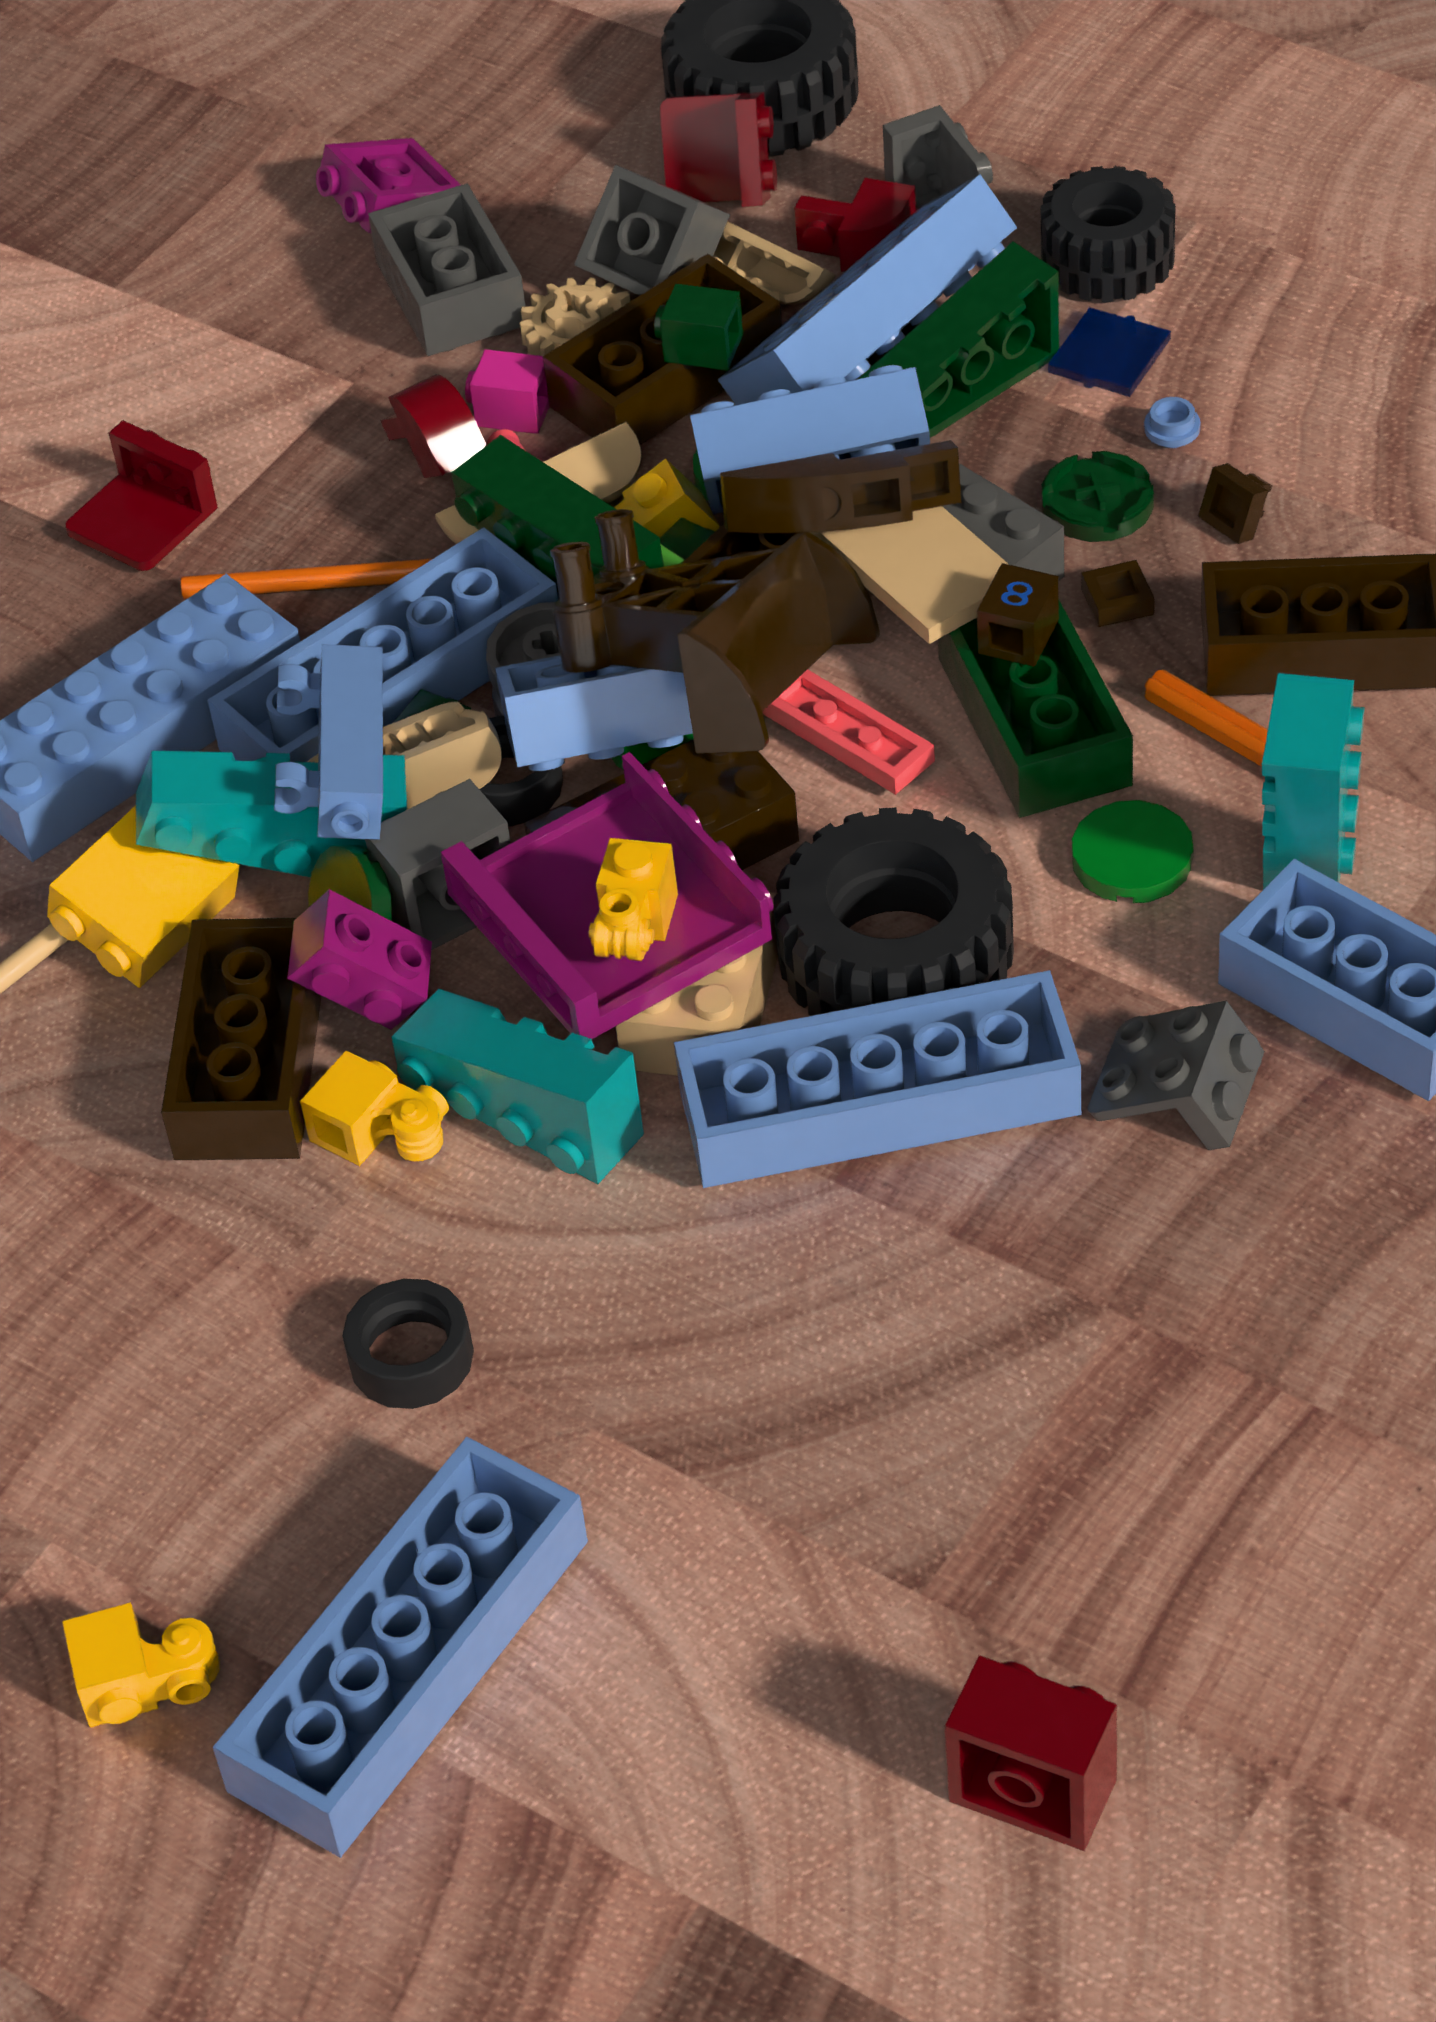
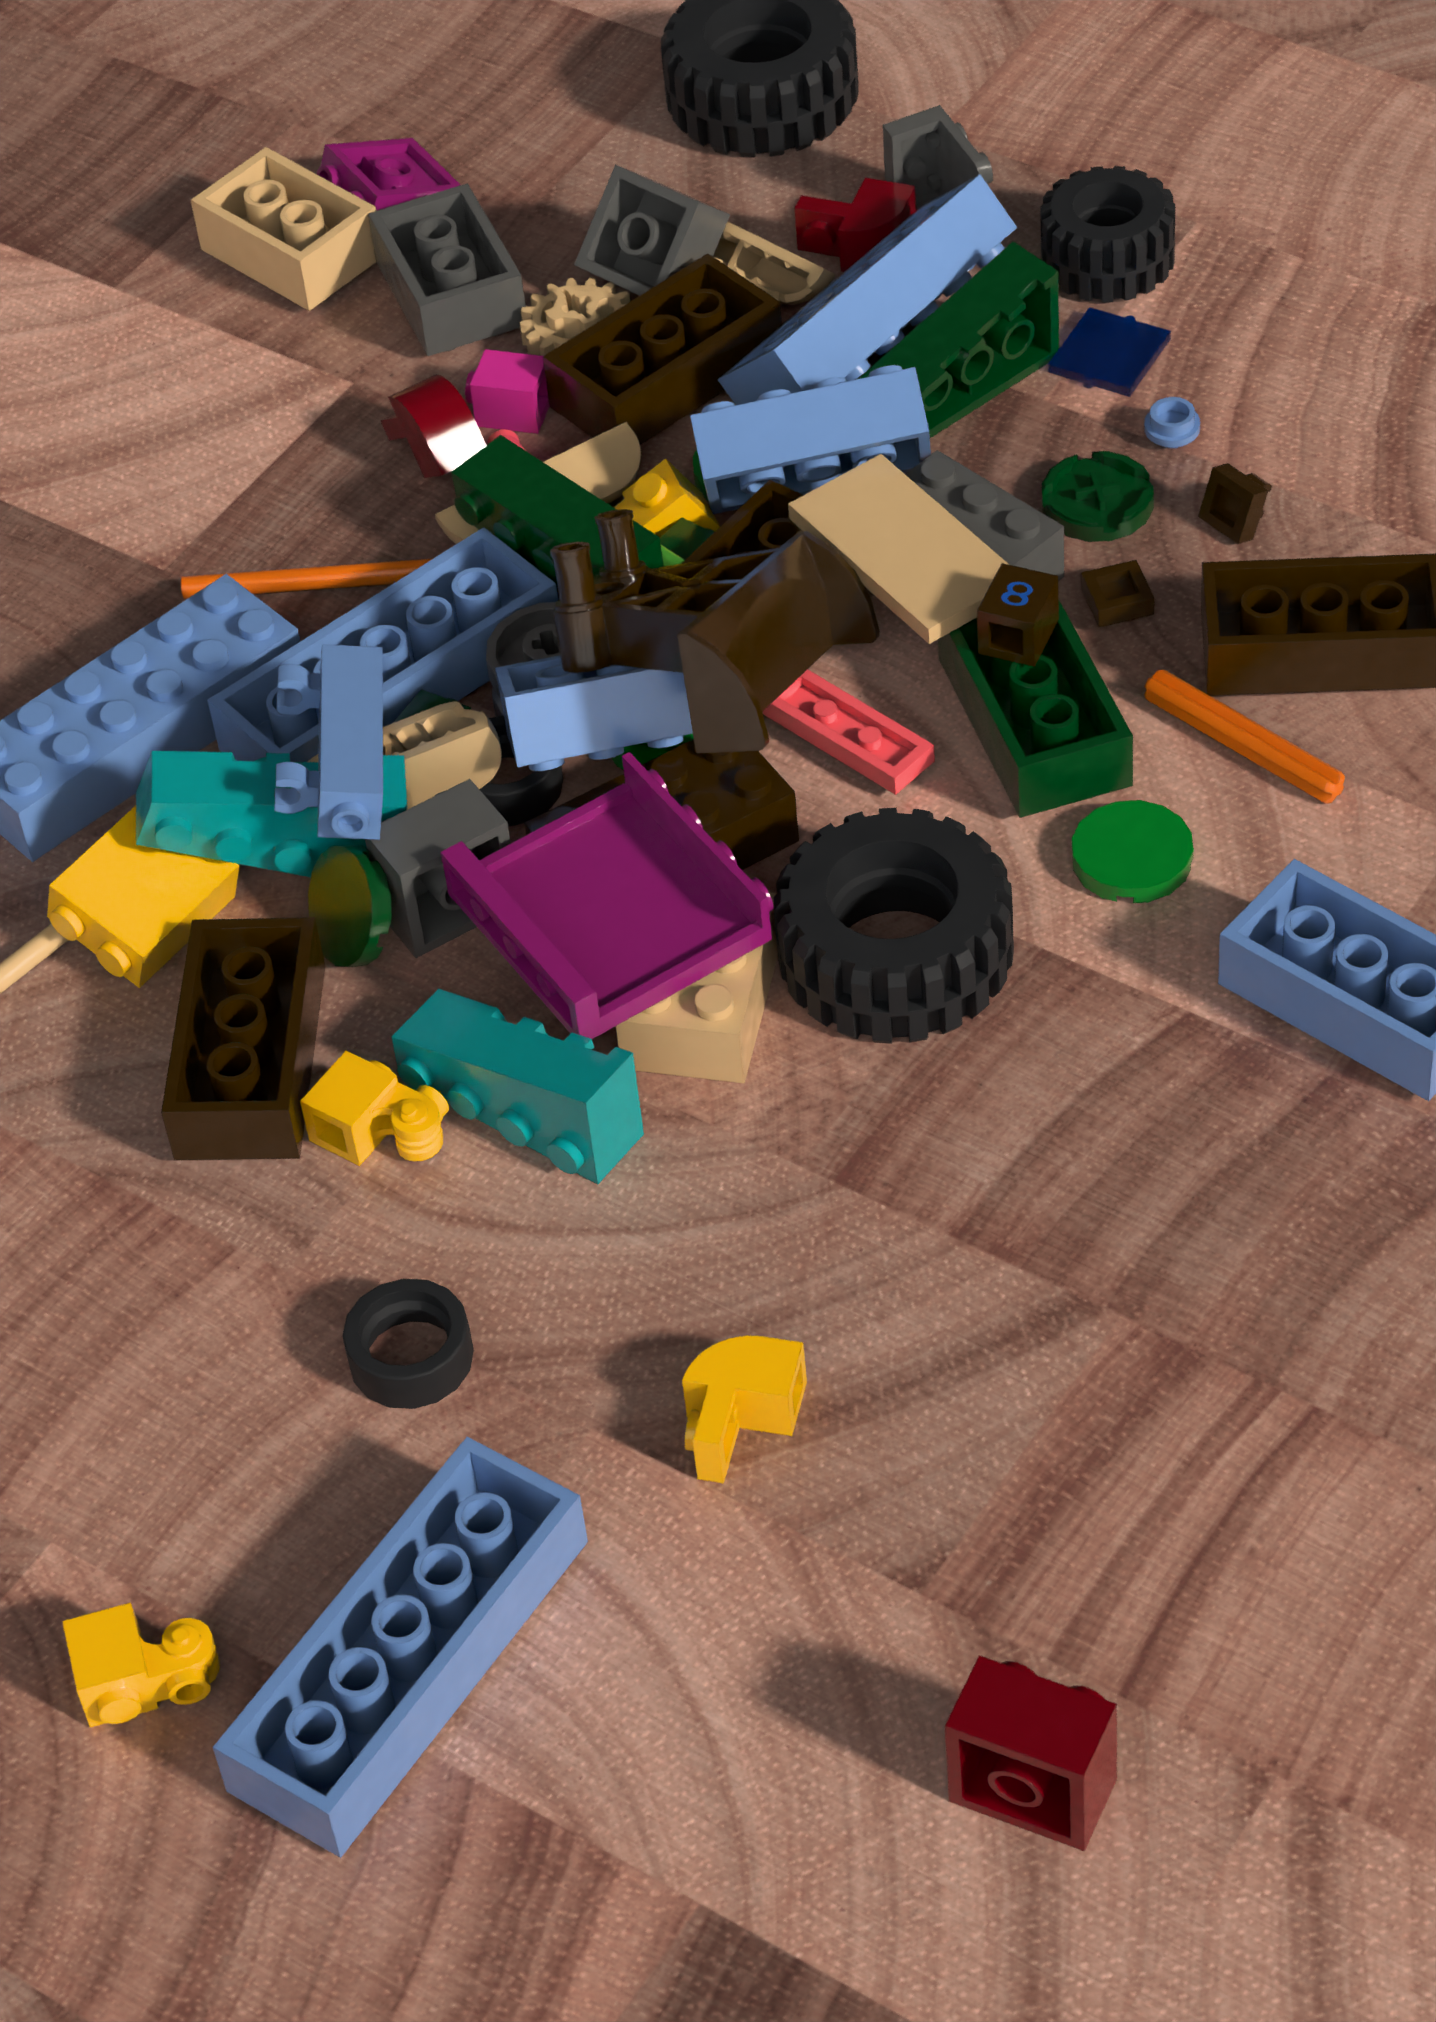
(150, 503): dark red bracket -> none
(285, 228): none -> tan brick
(360, 959): magenta brick -> none
(634, 898): yellow brick -> none
(700, 326): dark green brick -> none
(719, 147): dark red bracket -> none
(740, 1385): none -> yellow brick
(841, 494): dark brown slope -> none
(878, 1078): medium blue brick -> none
(1182, 1060): dark grey bracket -> none
(1309, 776): teal wedge -> none

